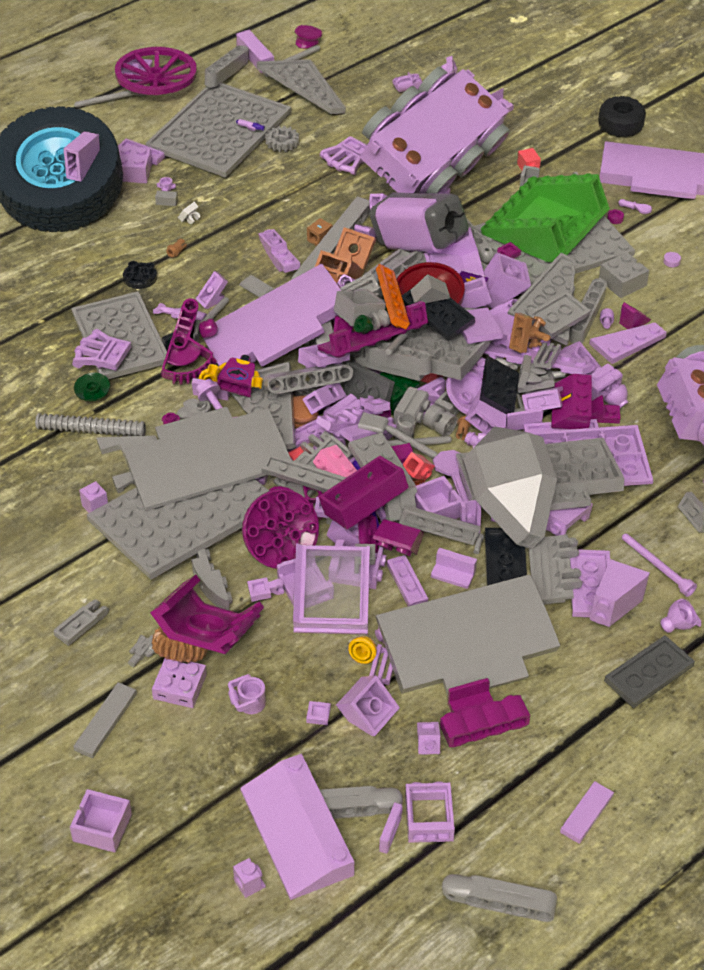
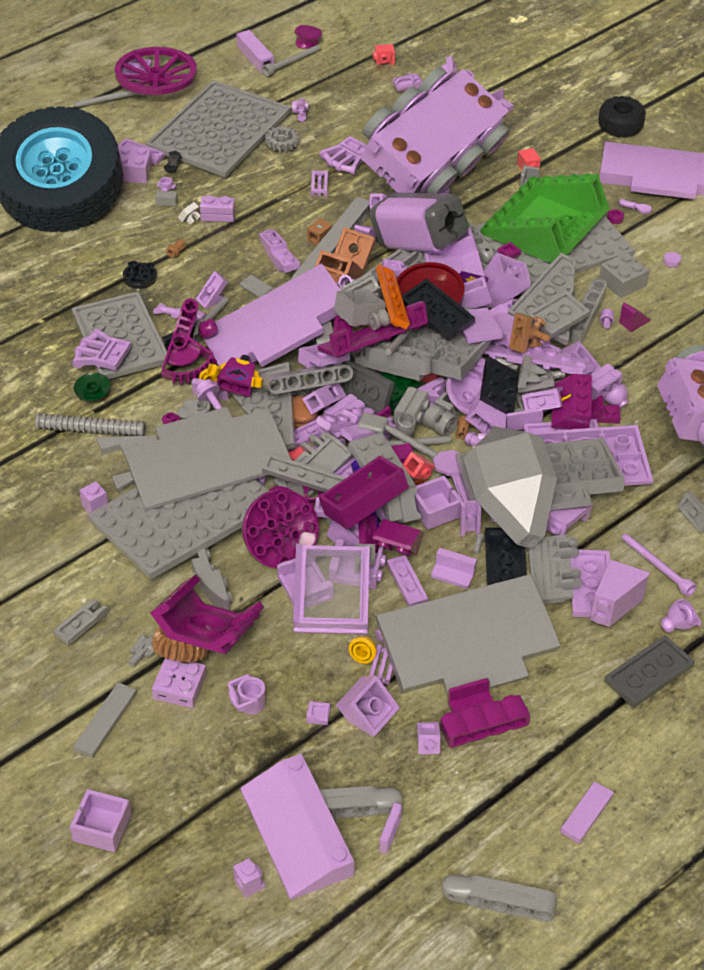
(80, 155): lavender slope -> none
(173, 162): none -> black piece
(217, 208): none -> lavender brick
(226, 66): light grey beam -> none
(250, 125): piece -> none
(262, 589): lavender plate -> none
(300, 107): none -> lavender plate
(305, 80): light grey wing -> none
(319, 190): none -> lavender tile
(334, 461): bright pink bracket -> none
(363, 324): dark green tile -> none
(376, 406): lavender plate -> none
(384, 54): none -> coral brick
(397, 266): none -> lavender tile
(429, 290): light grey slope -> none
(429, 830): lavender window -> none
(439, 525): light grey tile -> none
(539, 360): light grey tile -> none
(627, 342): lavender wing -> none

